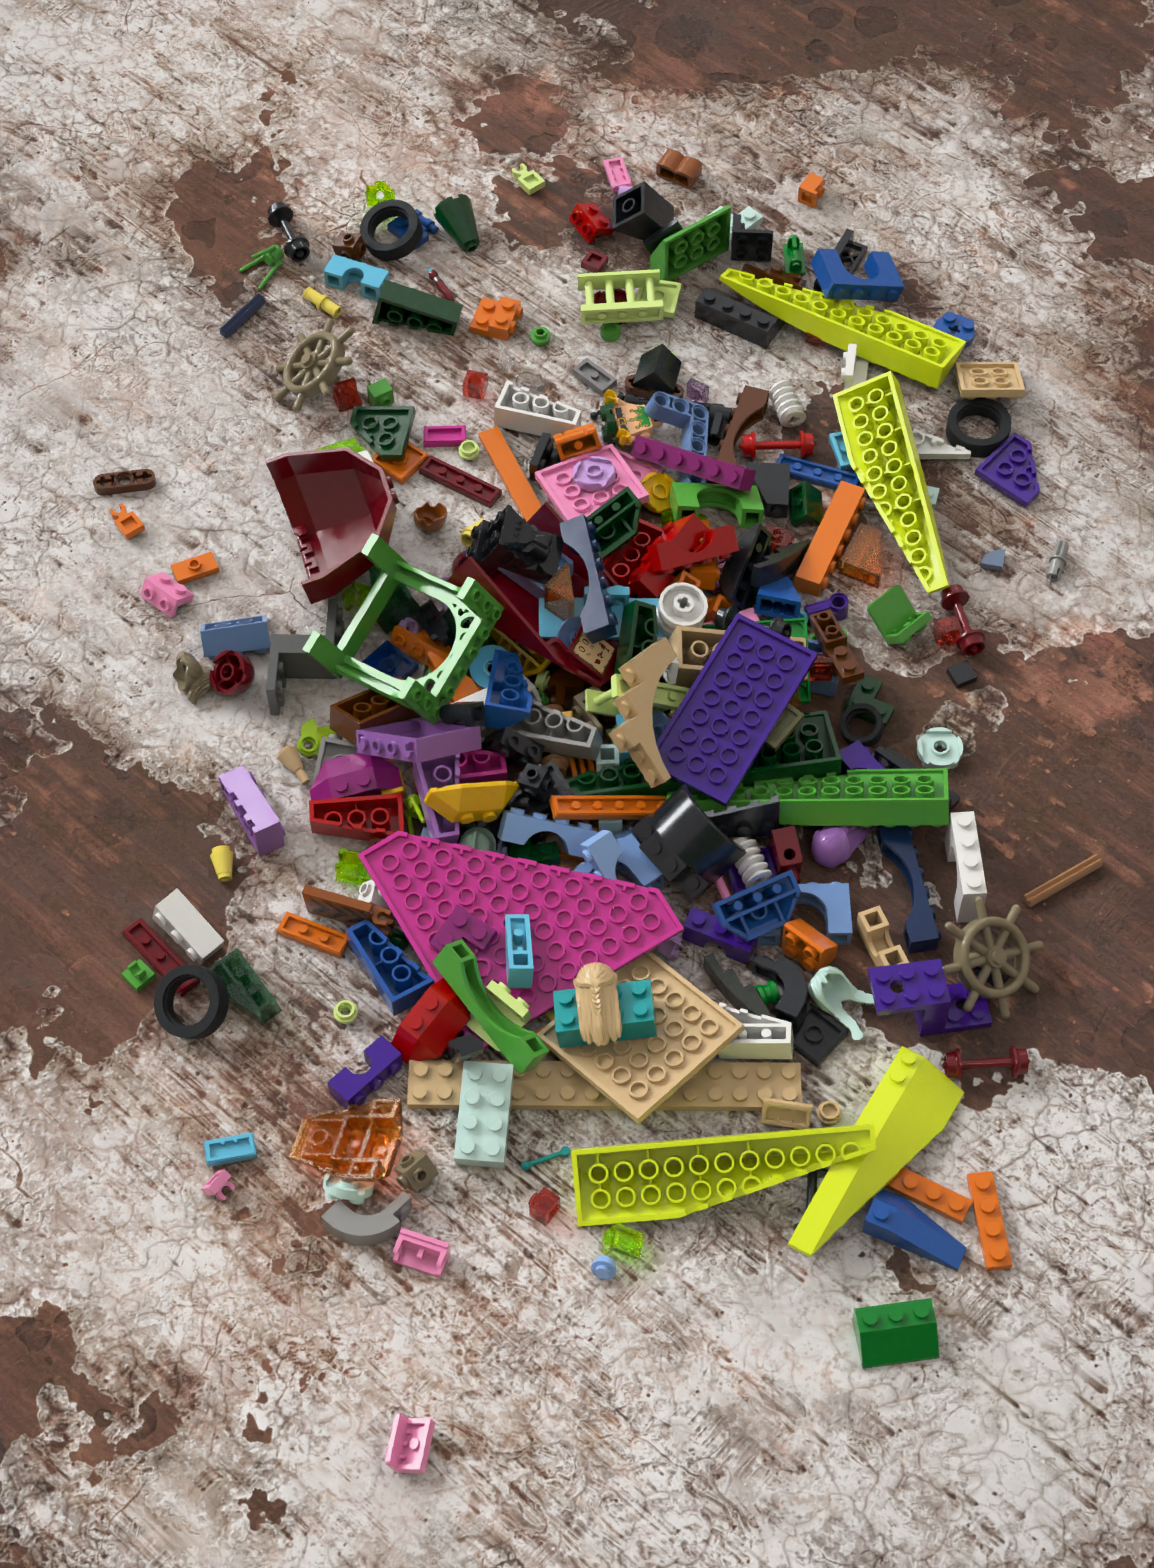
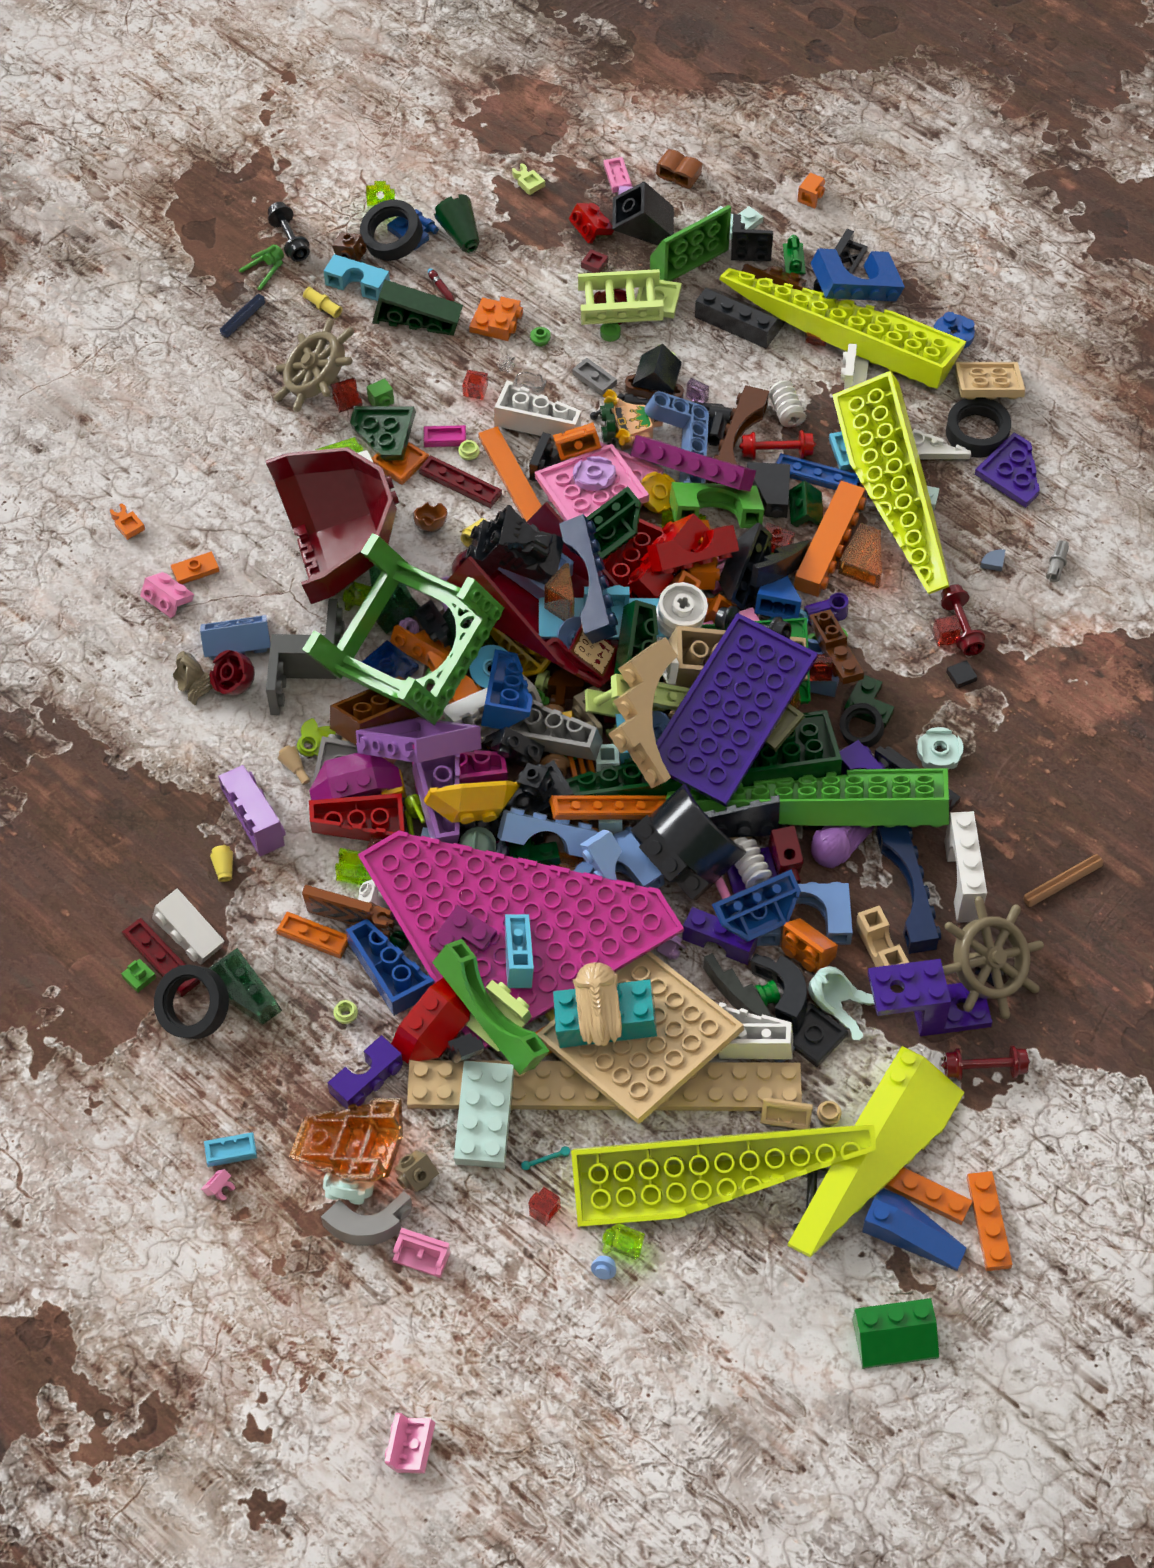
(109, 478): reddish brown beam -> none
(470, 712): black leg -> none
(656, 238): black tile -> none
(896, 616): bright green bracket -> none

